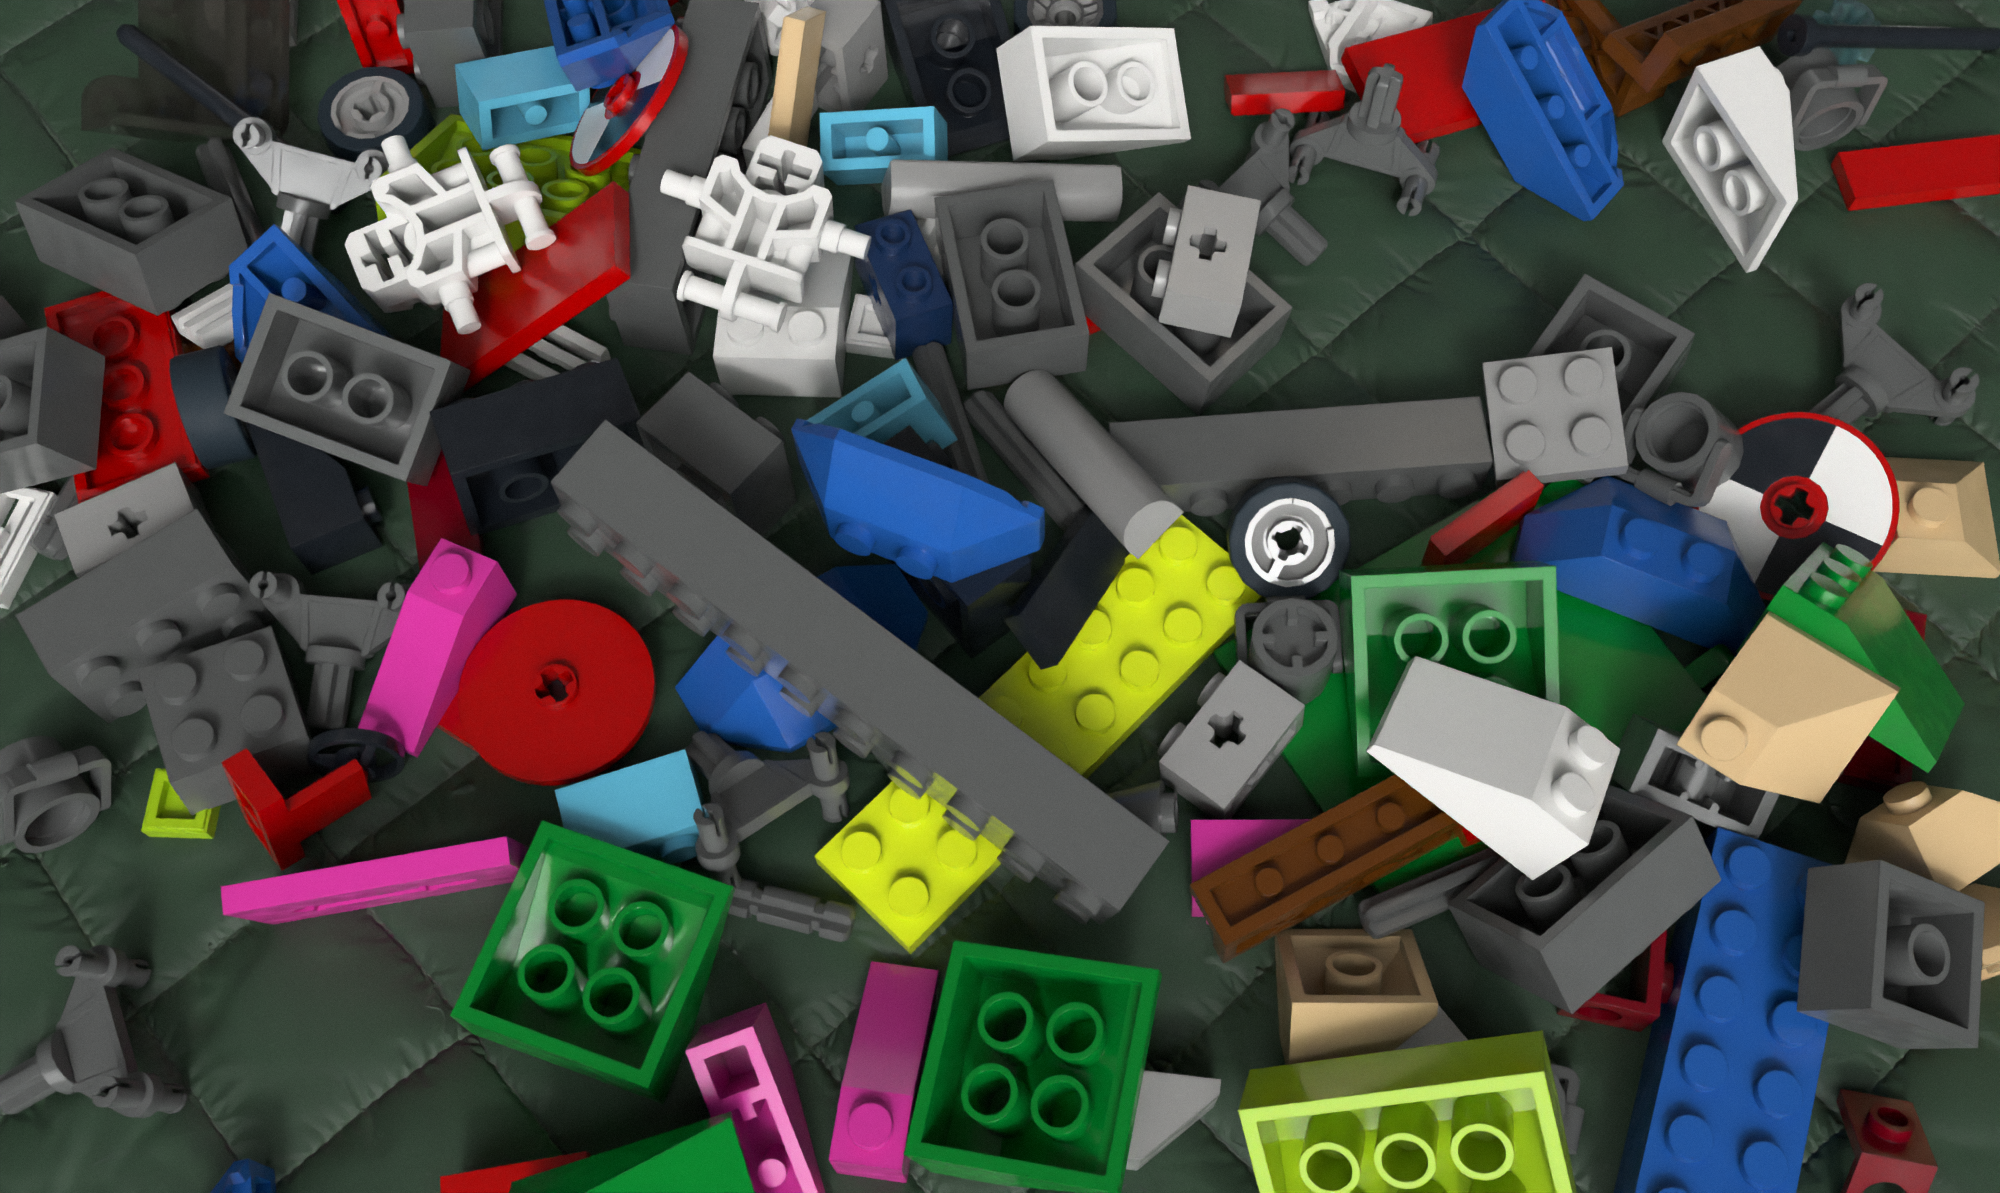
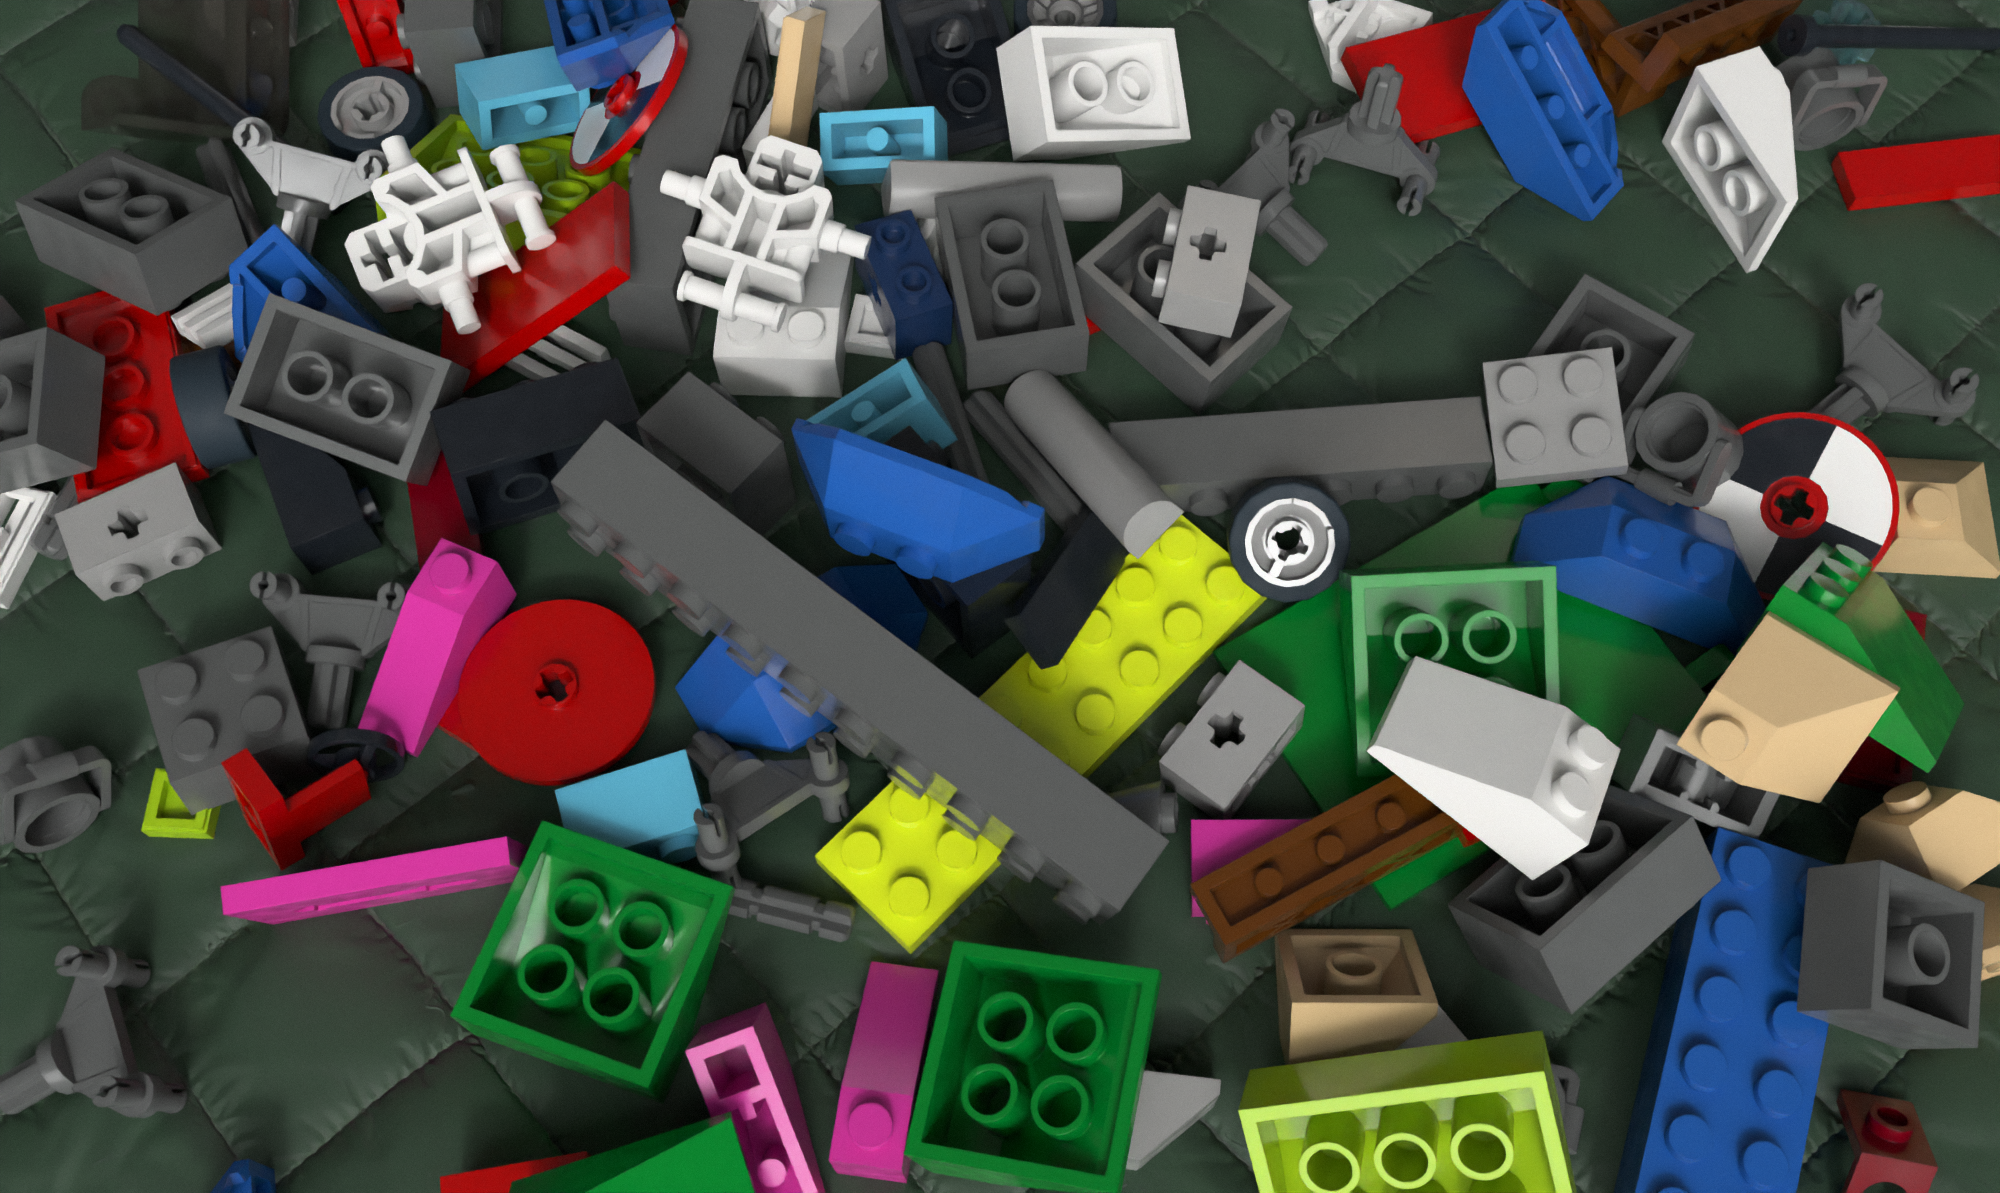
(141, 609): dark grey brick -> none
(1287, 90): red tile -> none
(1291, 643): dark grey piece -> none
(1421, 896): dark grey axle -> none
(1484, 522): red tile -> none
(1649, 987): dark red bracket -> none

